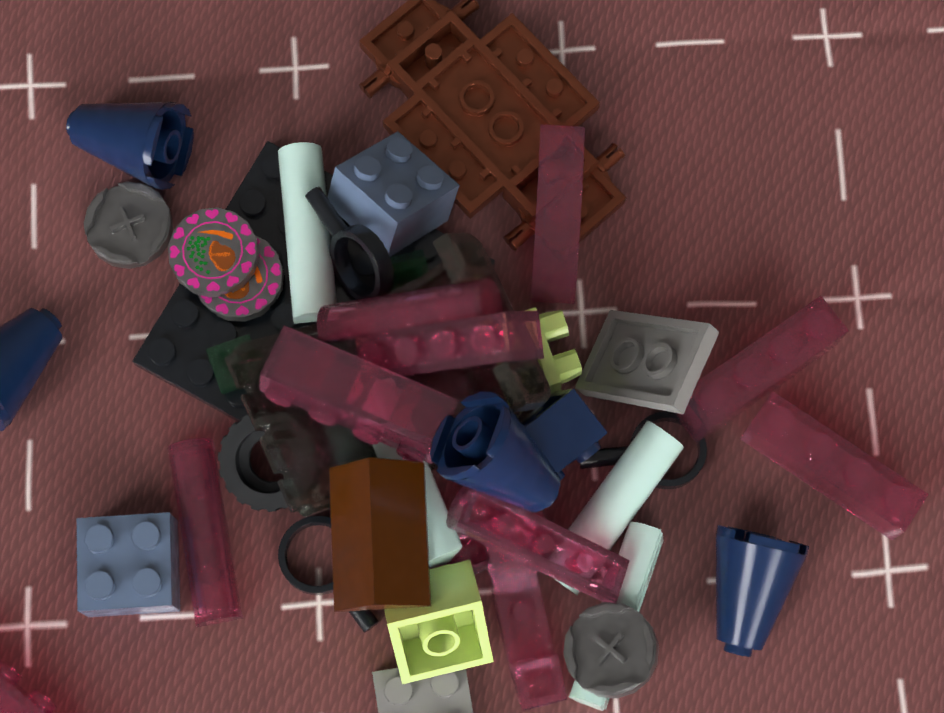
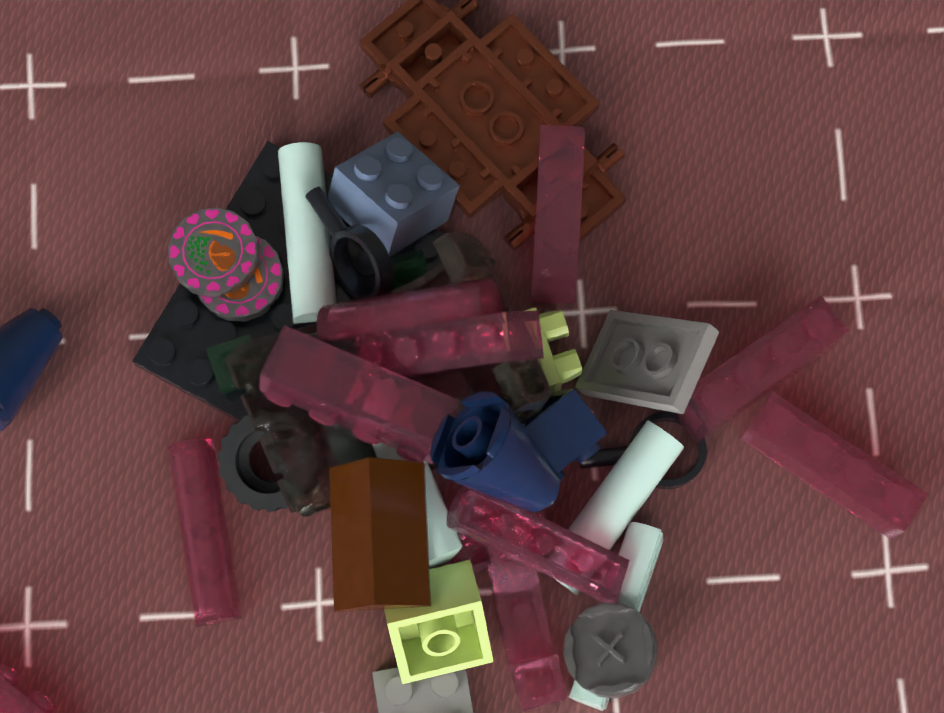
(128, 225): flat silver tile -> none
(128, 564): sand blue brick -> none
(137, 138): dark blue cone -> none
(364, 618): black piece -> none
(752, 585): dark blue cone -> none

